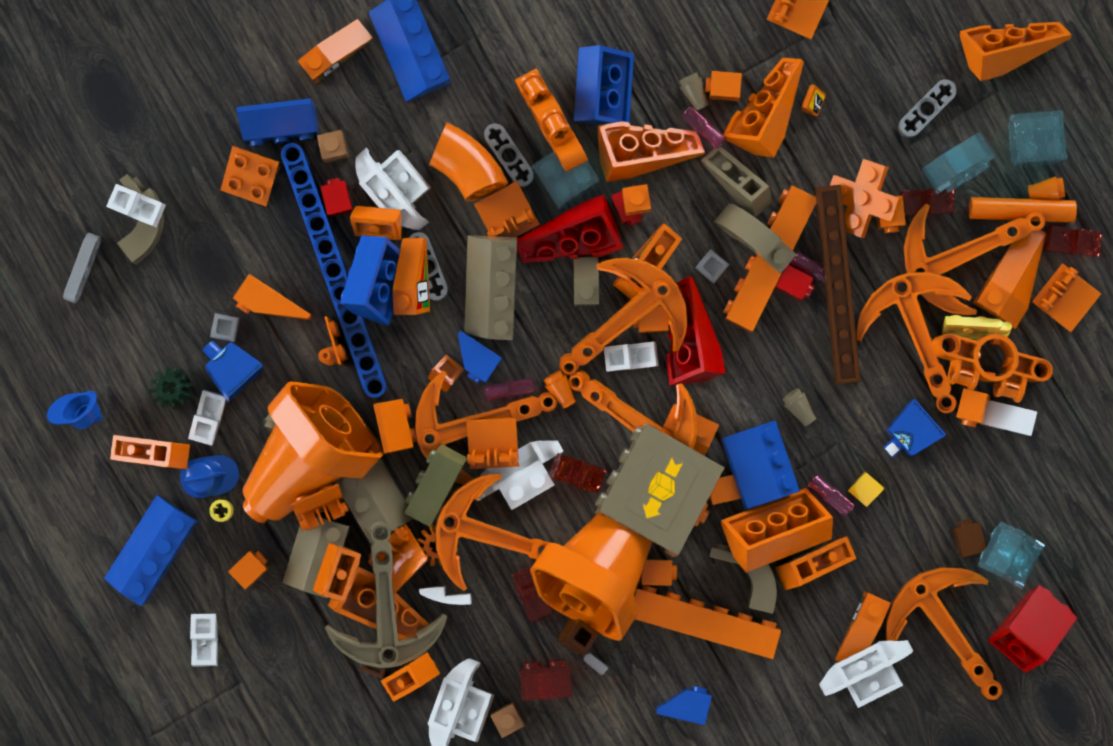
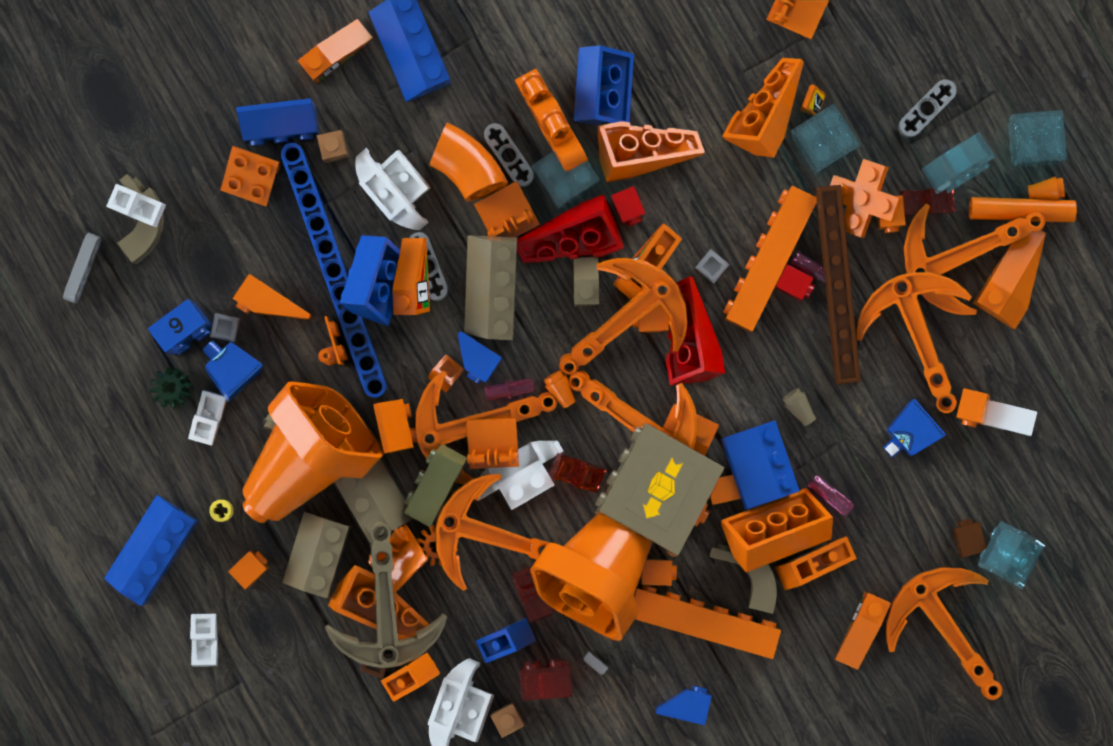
(75, 409): blue piece -> none
(150, 452): orange slope -> none
(180, 328): none -> blue brick
(209, 476): blue piece -> none
(308, 505): orange hinge -> none
(336, 197): red brick -> none
(337, 572): orange brick -> none
(376, 222): orange slope -> none
(439, 594): white slope -> none
(506, 640): none -> blue slope
(577, 636): reddish brown brick -> none
(631, 356): white slope -> none
(636, 200): orange brick -> none
(693, 89): dark tan cone -> none
(703, 127): clear pink axle -> none
(724, 86): orange brick -> none
(738, 181): dark tan slope -> none
(756, 236): dark tan arch -> none
(825, 139): none -> clear light blue brick
(866, 489): yellow slope -> none
(868, 672): white plate -> none
(966, 369): orange piece -> none
(974, 327): light yellow hinge -> none
(999, 51): orange wedge -> none
(1033, 629): red slope -> none
(1066, 297): orange hinge -> none
(1073, 241): clear red slope -> none

